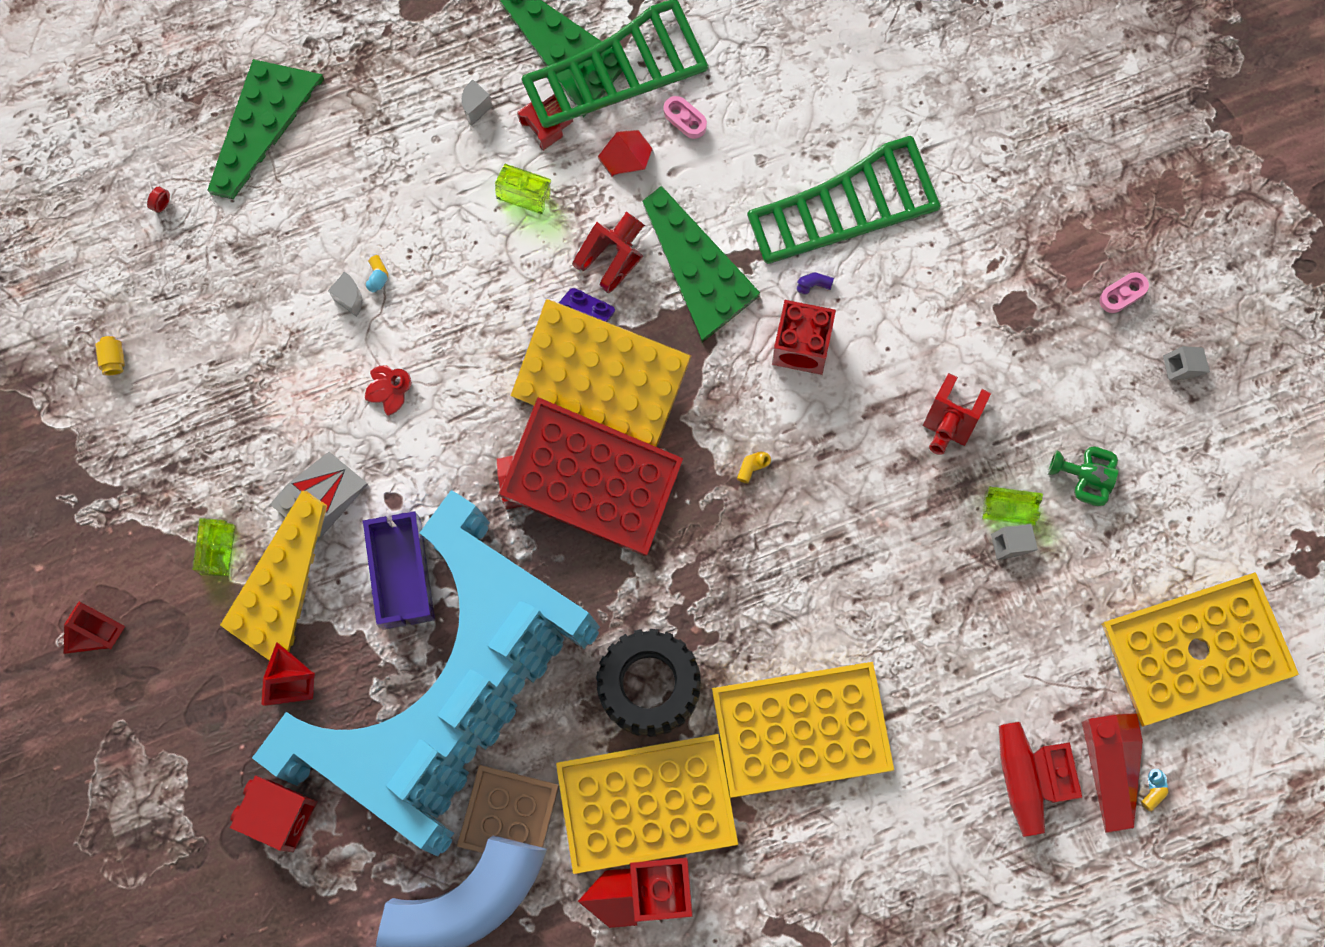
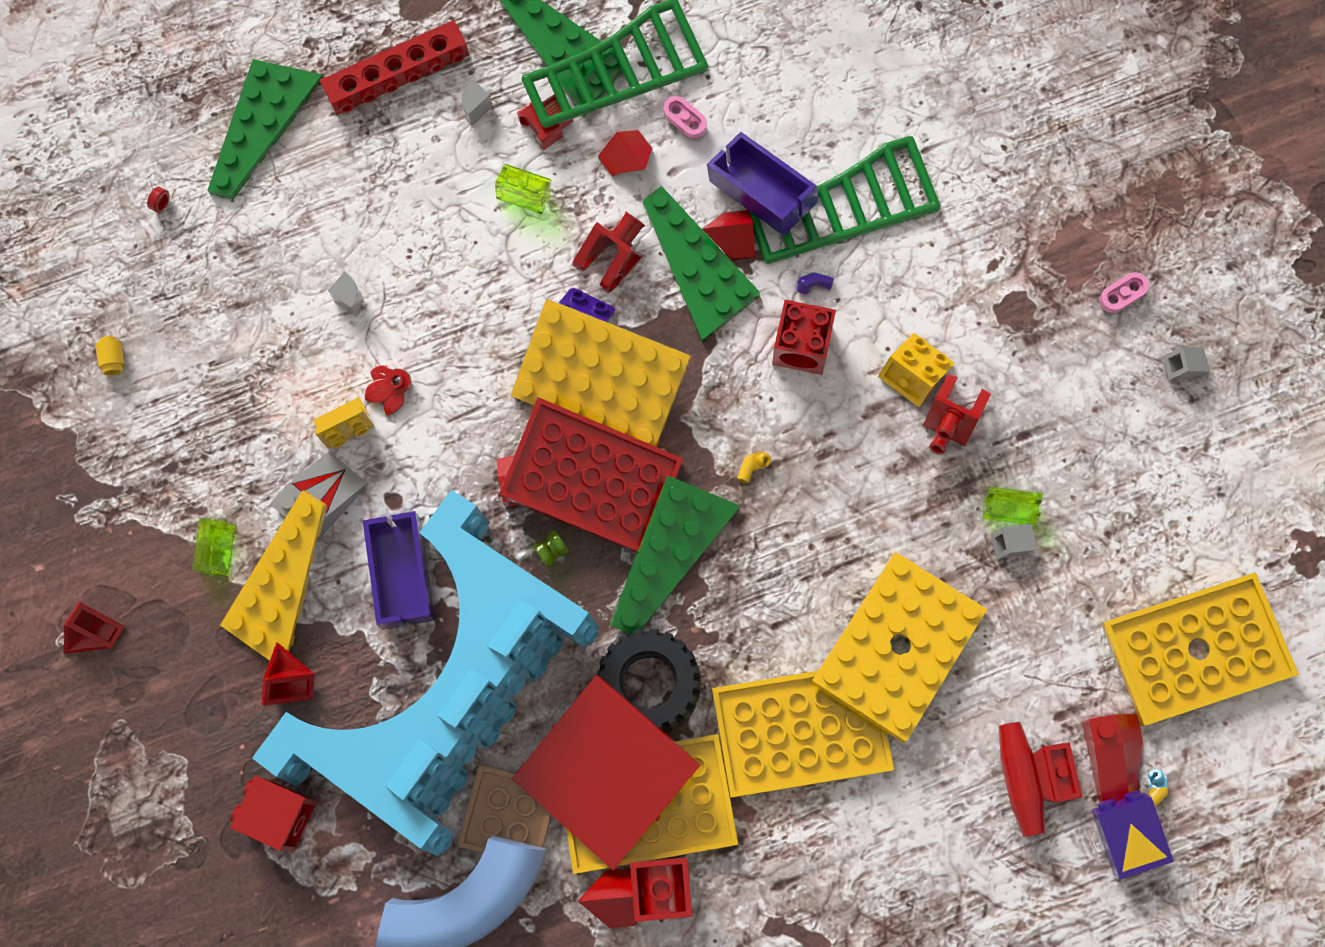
(343, 423): none -> yellow bracket
(379, 275): medium azure arm -> none
(399, 56): none -> red brick
(555, 544): none -> clear neon green wheel
(606, 772): none -> red piece
(676, 536): none -> green wing
(733, 234): none -> red slope
(762, 183): none -> dark purple piece
(889, 686): none -> yellow plate
(915, 369): none -> yellow bracket
(1089, 474): green piece -> none
(1132, 834): none -> dark purple brick

